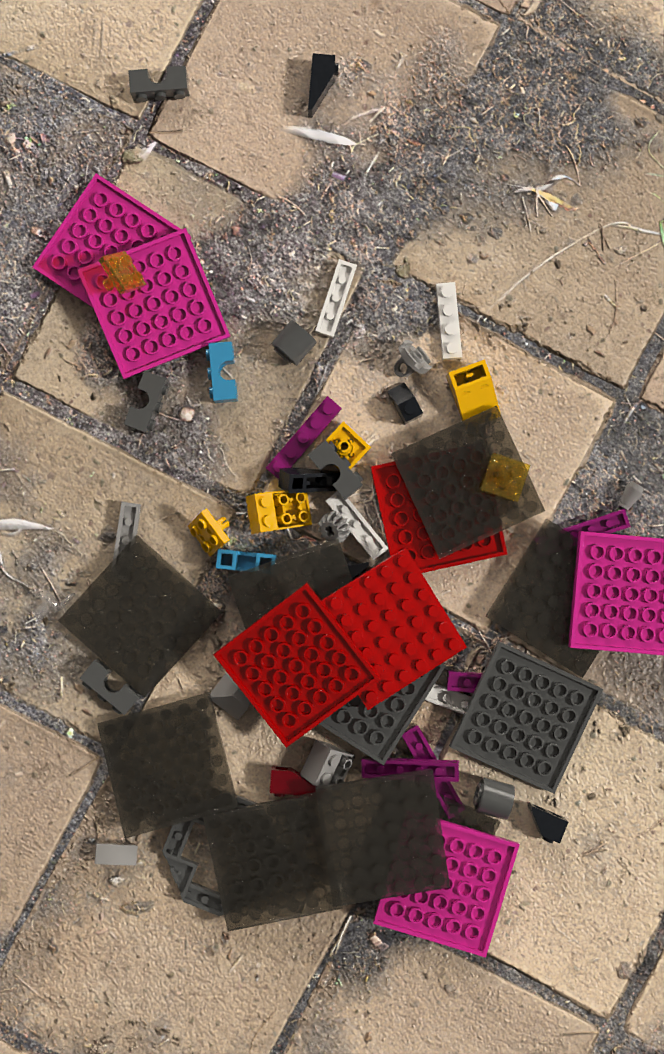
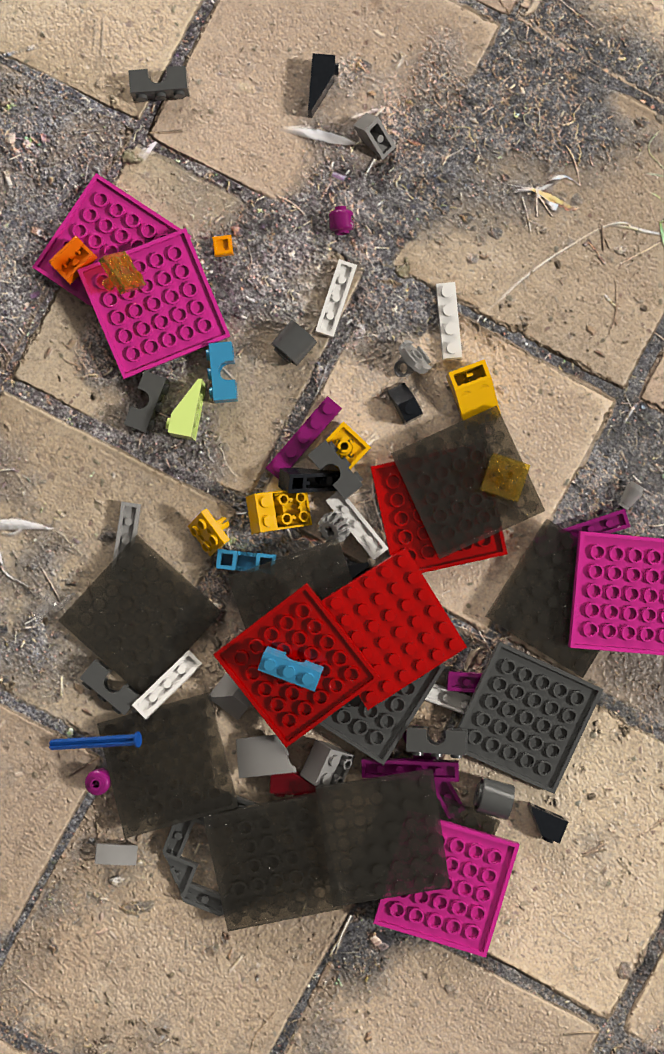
(71, 258): none -> orange bracket
(96, 742): none -> blue axle
(98, 781): none -> magenta head
(167, 684): none -> white plate
(187, 414): none -> yellowish green slope
(222, 246): none -> light orange tile
(262, 757): none -> light grey slope
(300, 673): none -> dark azure arch
(341, 220): none -> magenta head
(374, 135): none -> light grey slope
(419, 742): none -> dark grey arch

